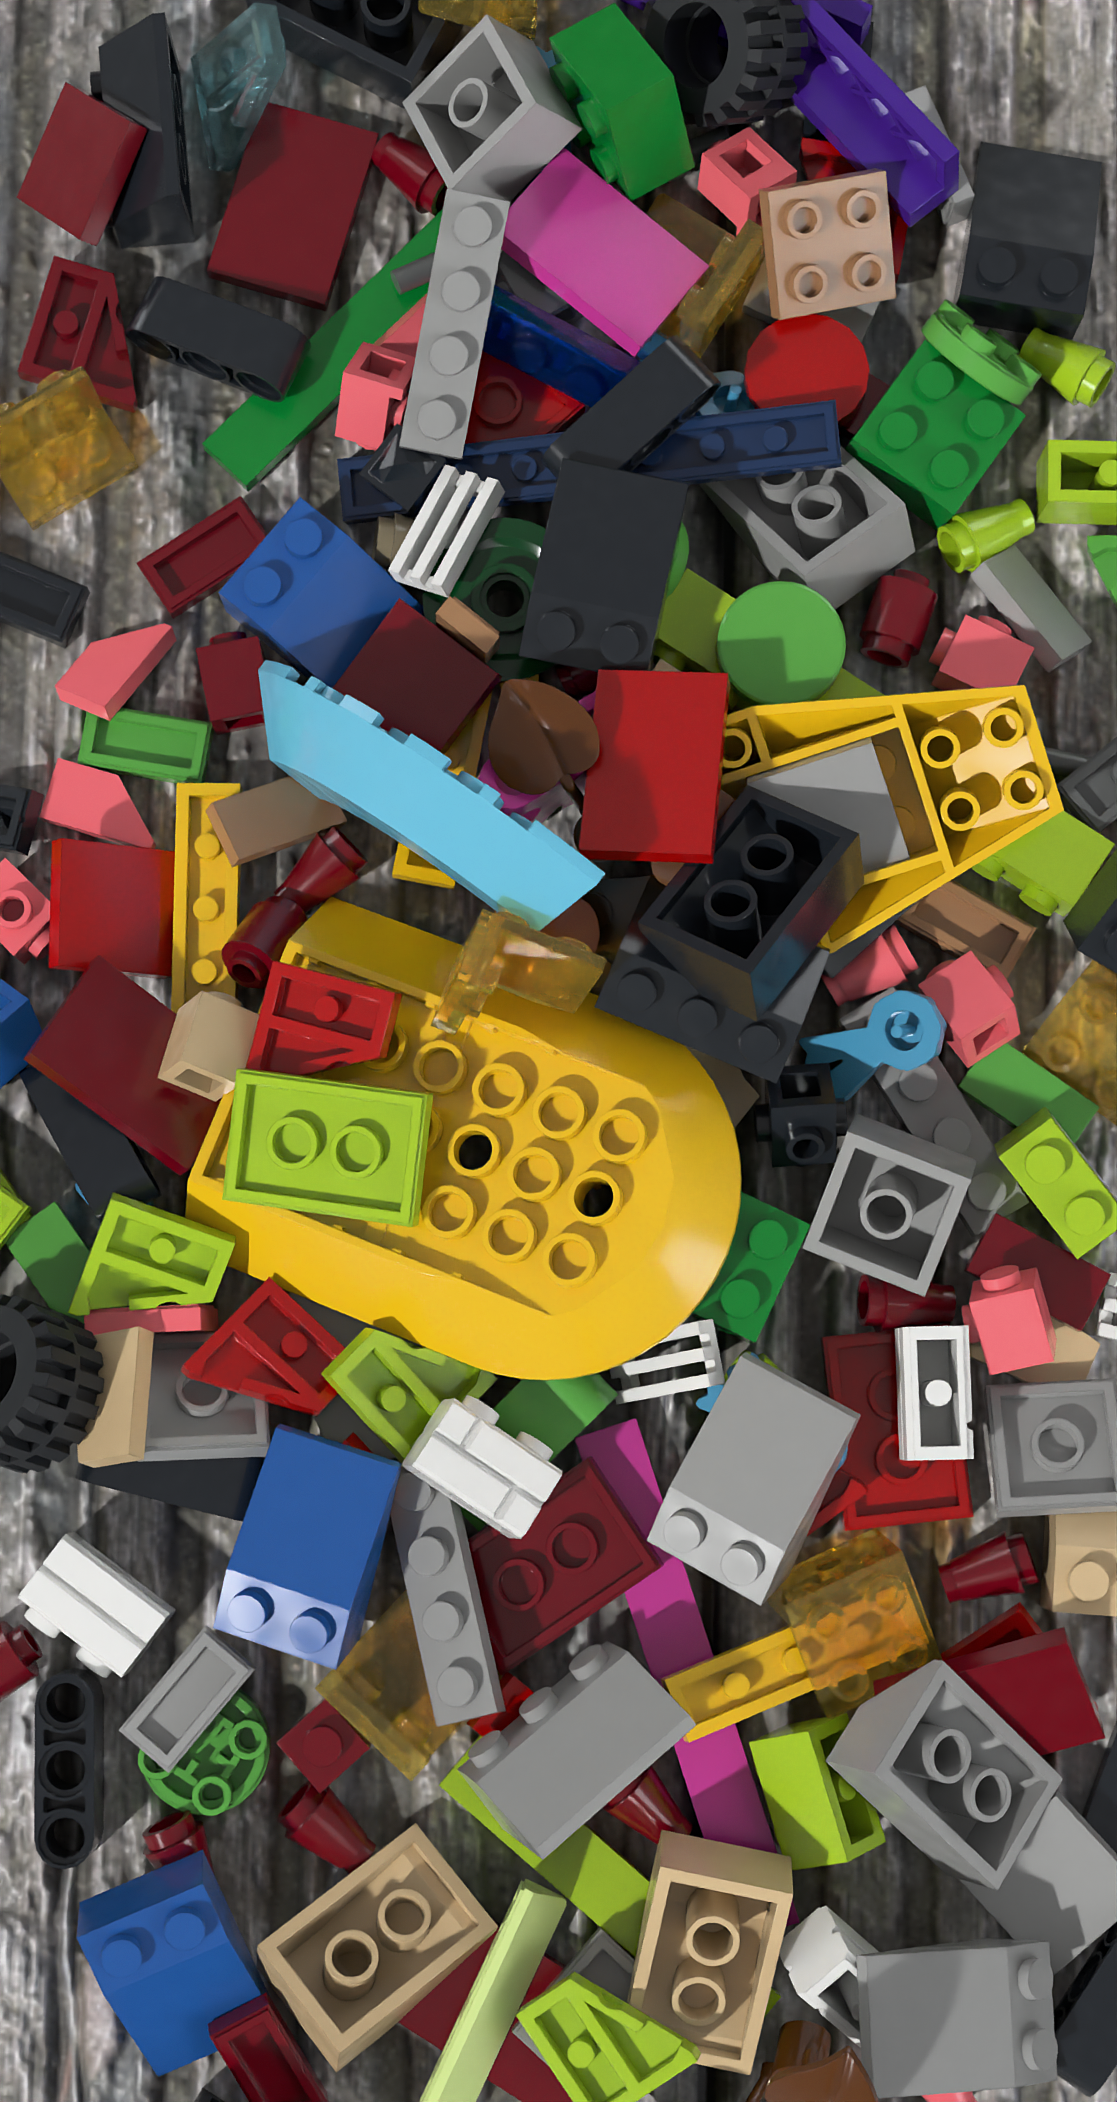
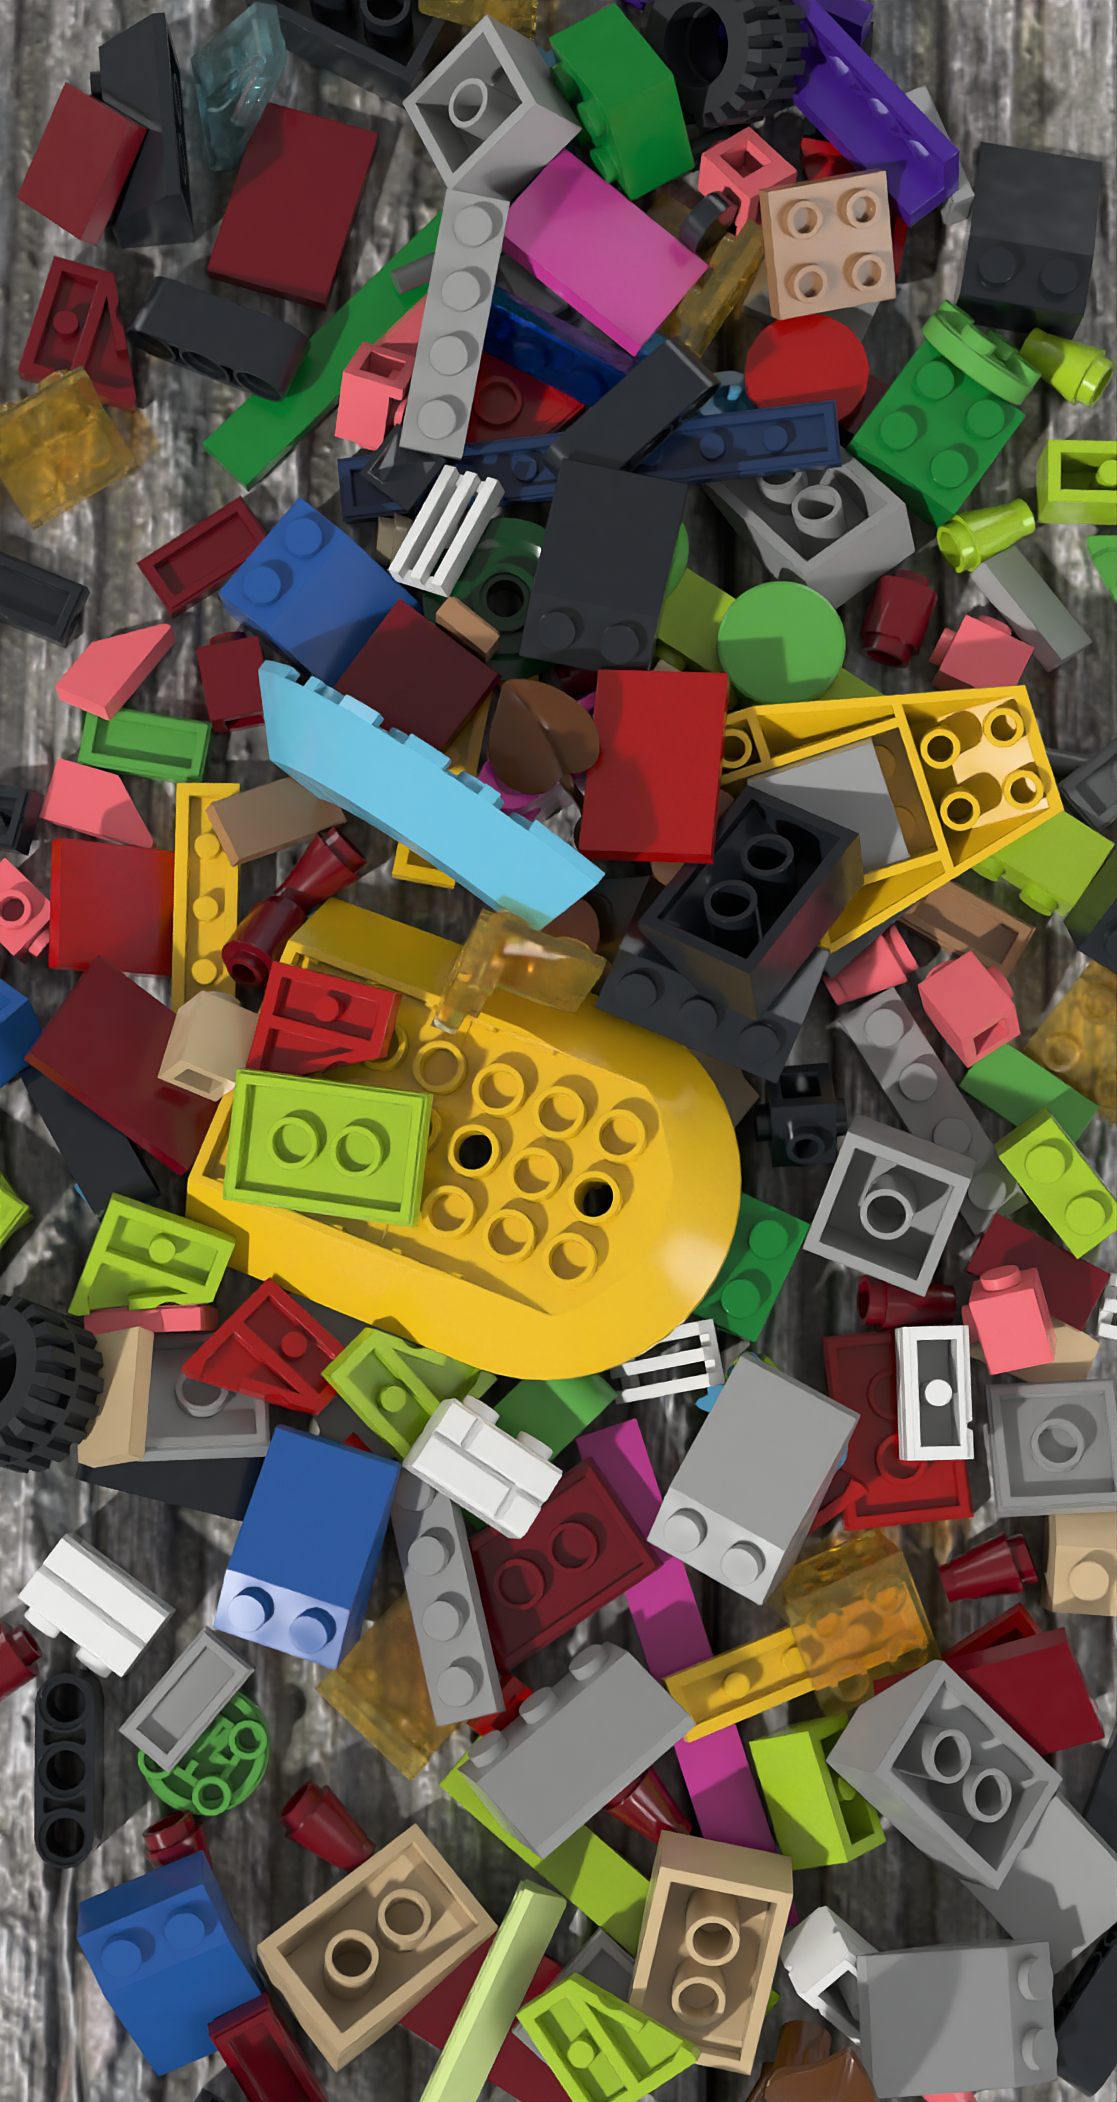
(51, 1256): bright green tile -> none
(323, 1745): dark red brick -> none
(411, 172): dark red cone -> none
(708, 222): none -> black tile
(901, 1032): dark azure piece -> none

